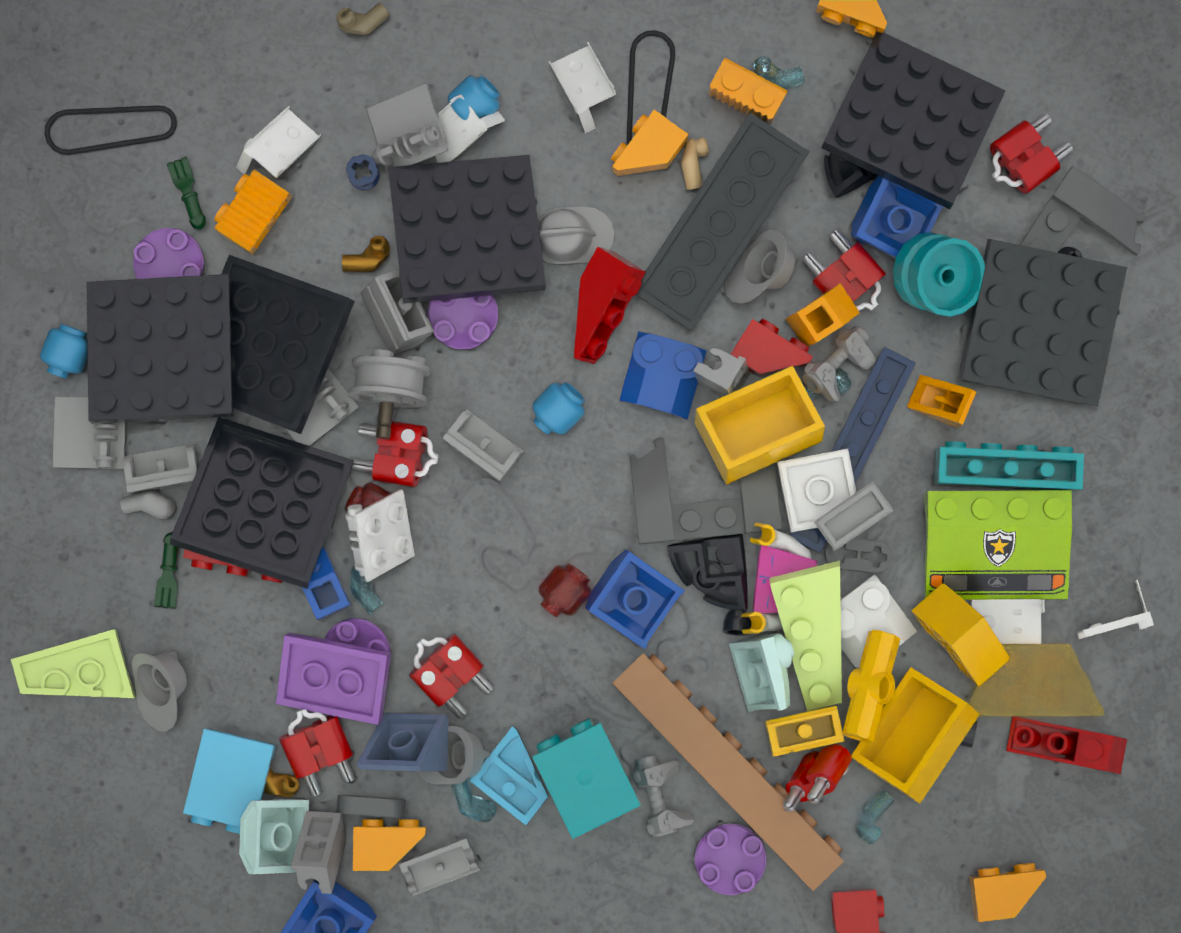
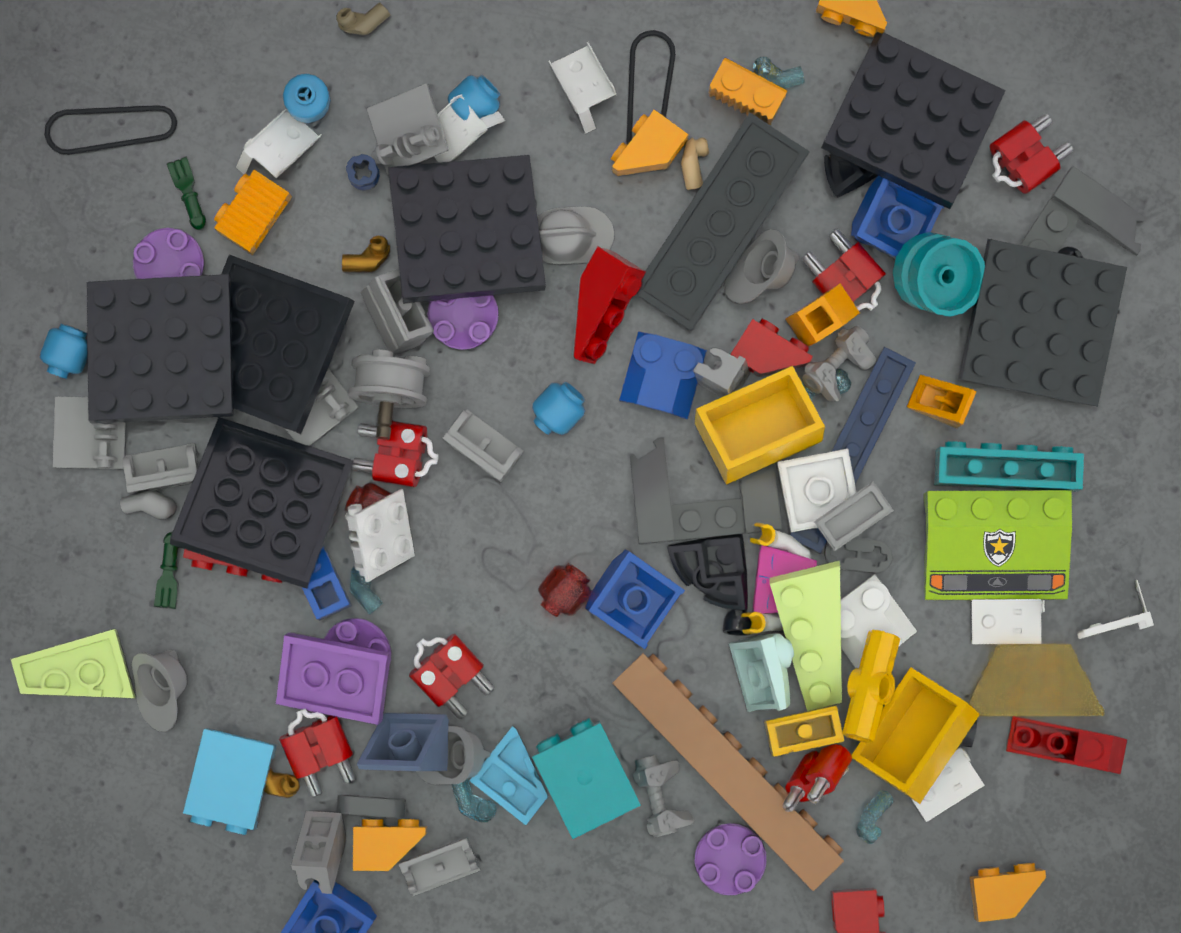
(271, 834): light aqua slope -> none
(312, 108): none -> dark azure head
(952, 785): none -> white piece
(961, 633): yellow panel -> none

